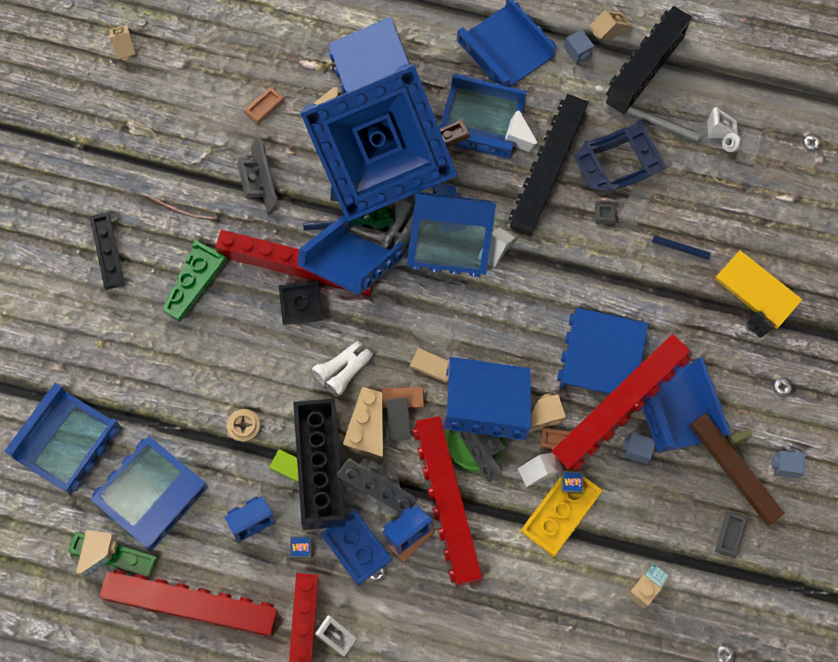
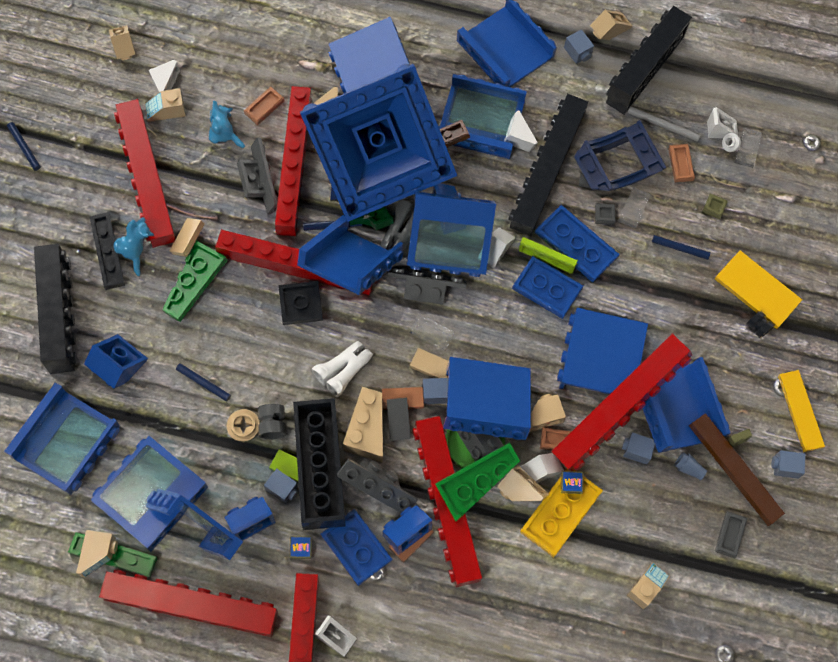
(23, 146): none -> dark blue bar
(54, 309): none -> black brick
(114, 360): none -> blue slope
(132, 244): none -> dark azure animal
(145, 172): none -> red brick
(164, 75): none -> white slope
(165, 105): none -> tan slope
(187, 237): none -> tan tile
(203, 382): none -> dark blue bar
(218, 539): none -> blue panel
(221, 129): none -> dark azure animal
(271, 421): none -> dark grey wheel
(281, 486): none -> sand blue brick
(292, 164): none -> red brick
(424, 287): none -> dark grey bracket
(435, 390): none -> sand blue brick
(472, 482): none -> green wing
(521, 487): none -> tan slope
(547, 255): none -> lime tile
(547, 287): none -> blue tile
(574, 239): none -> blue tile
(681, 163): none -> nougat tile
(688, 465): none -> sand blue cone
(714, 206): none -> olive tile
(801, 411): none -> yellow tile

